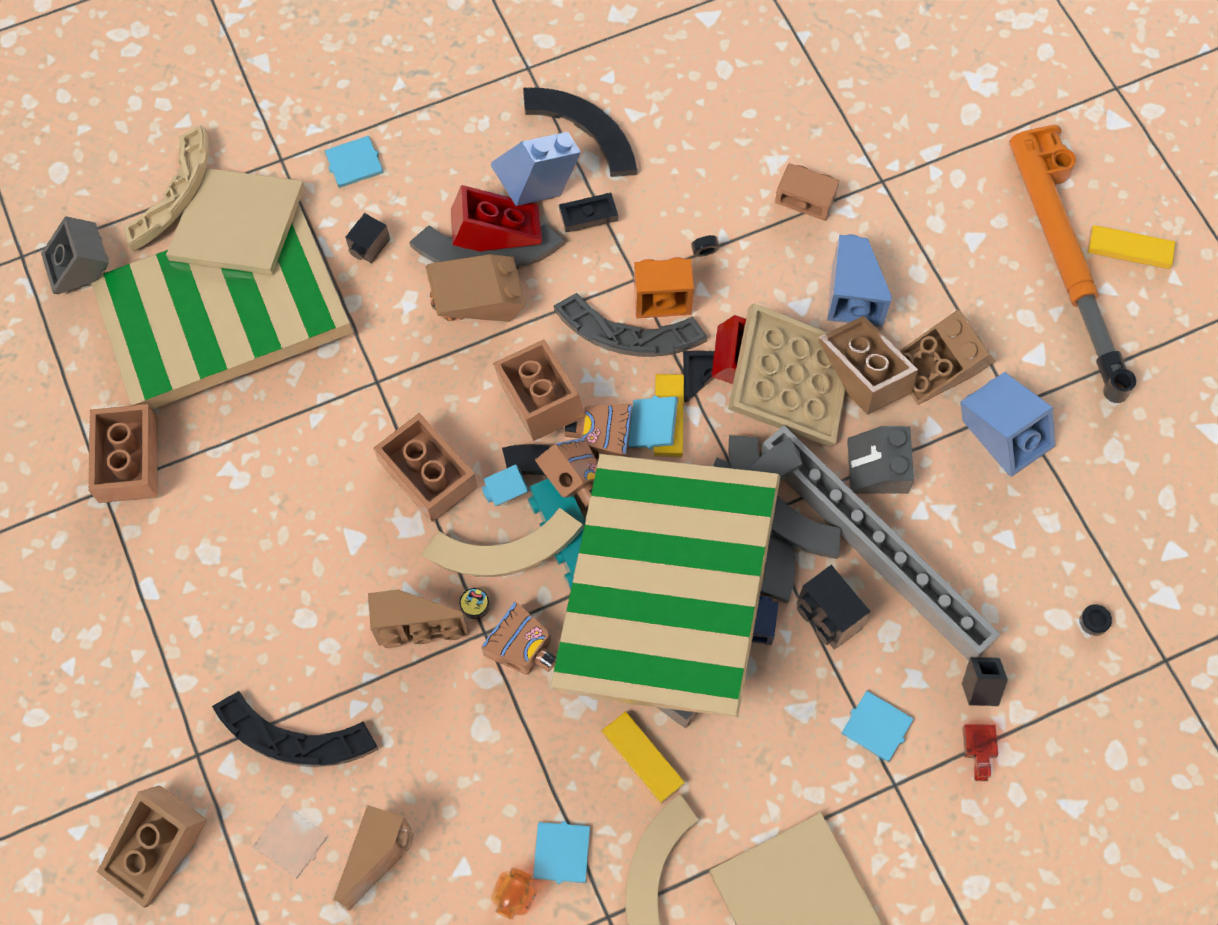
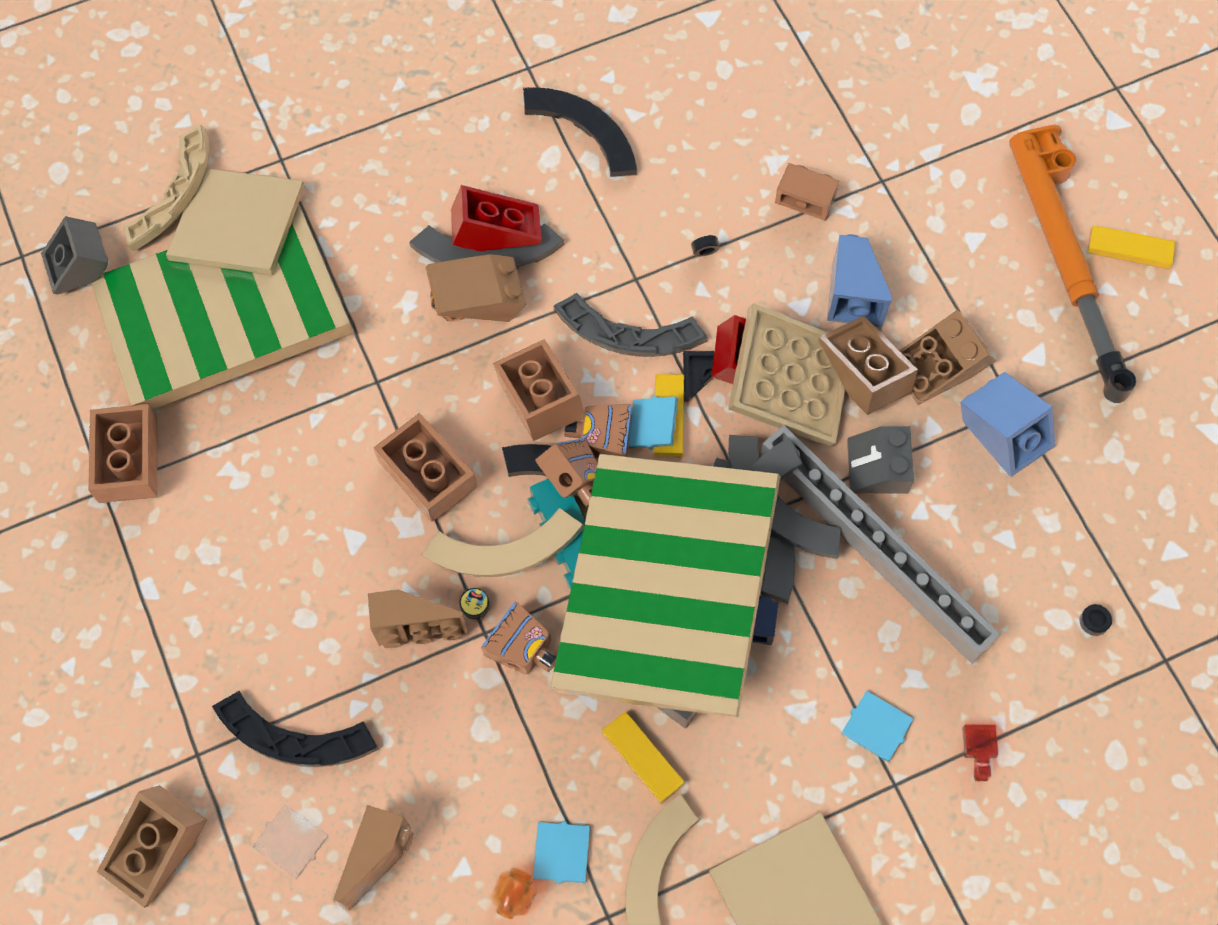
(353, 161): medium azure piece -> none
(367, 238): black brick -> none
(505, 485): medium azure brick -> none
(537, 168): medium blue slope -> none
(588, 212): black plate -> none
(663, 287): orange brick -> none
(832, 607): black brick -> none
(984, 681): black brick -> none

